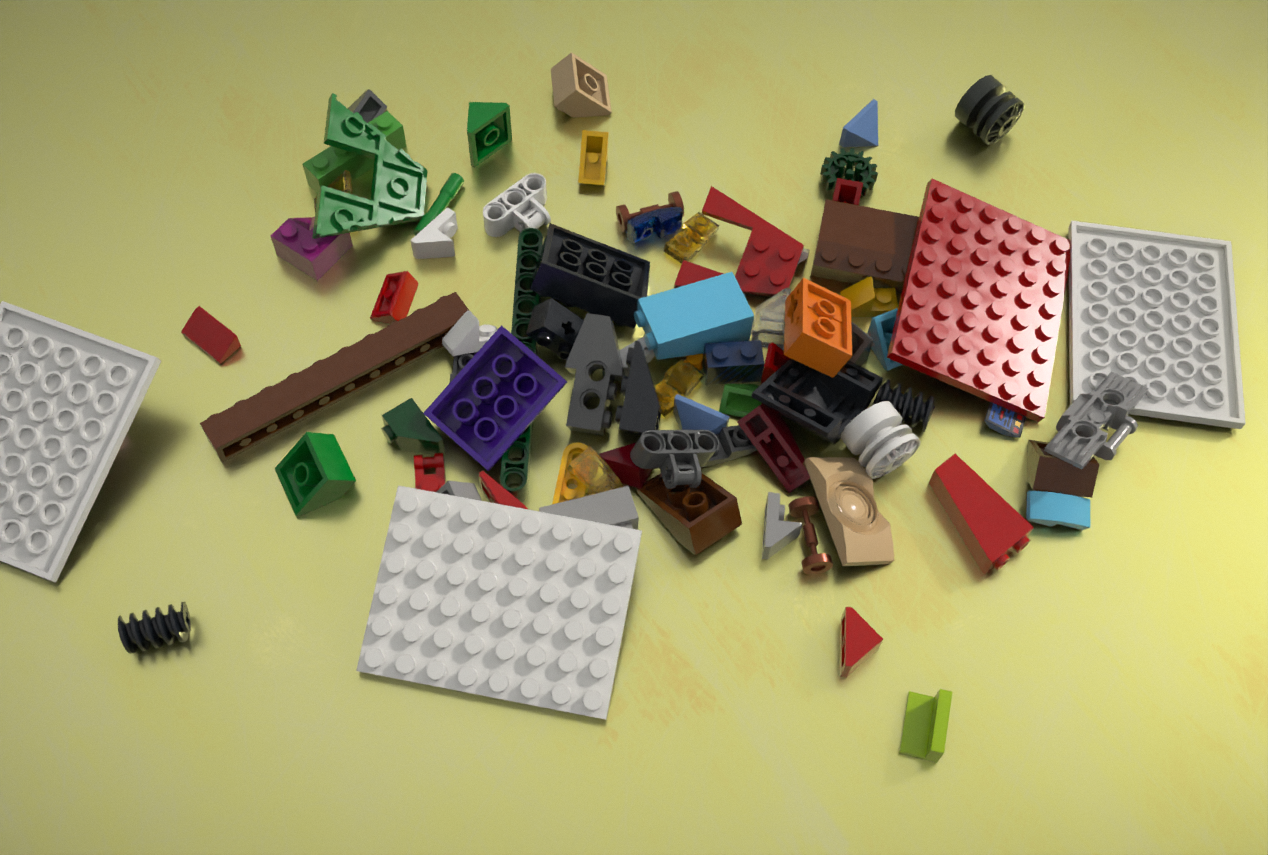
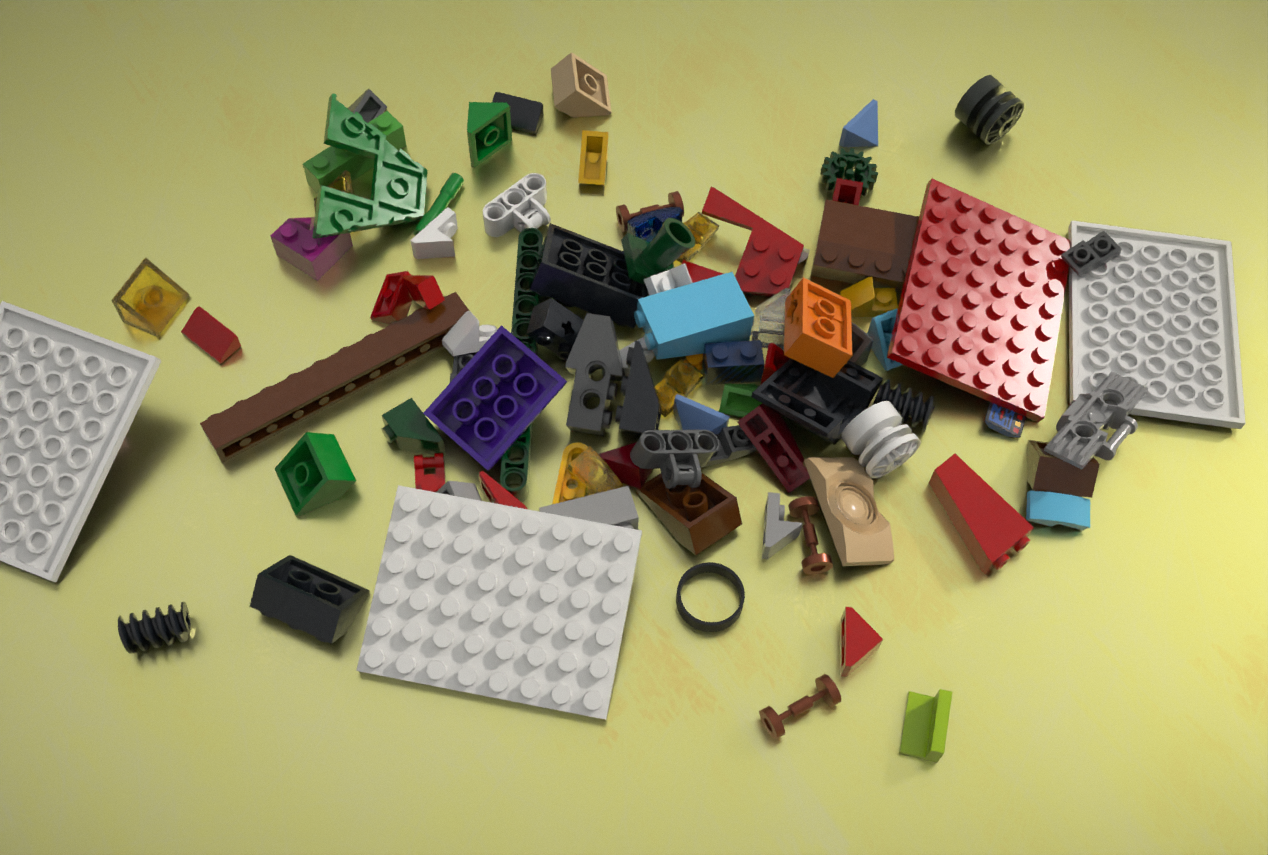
(148, 298): none -> clear yellow slope
(308, 598): none -> black slope
(424, 290): none -> red slope
(524, 113): none -> black slope
(657, 256): none -> dark green plant
(668, 280): none -> white slope
(710, 567): none -> black tyre
(827, 691): none -> copper wheel
(1091, 254): none -> dark grey slope

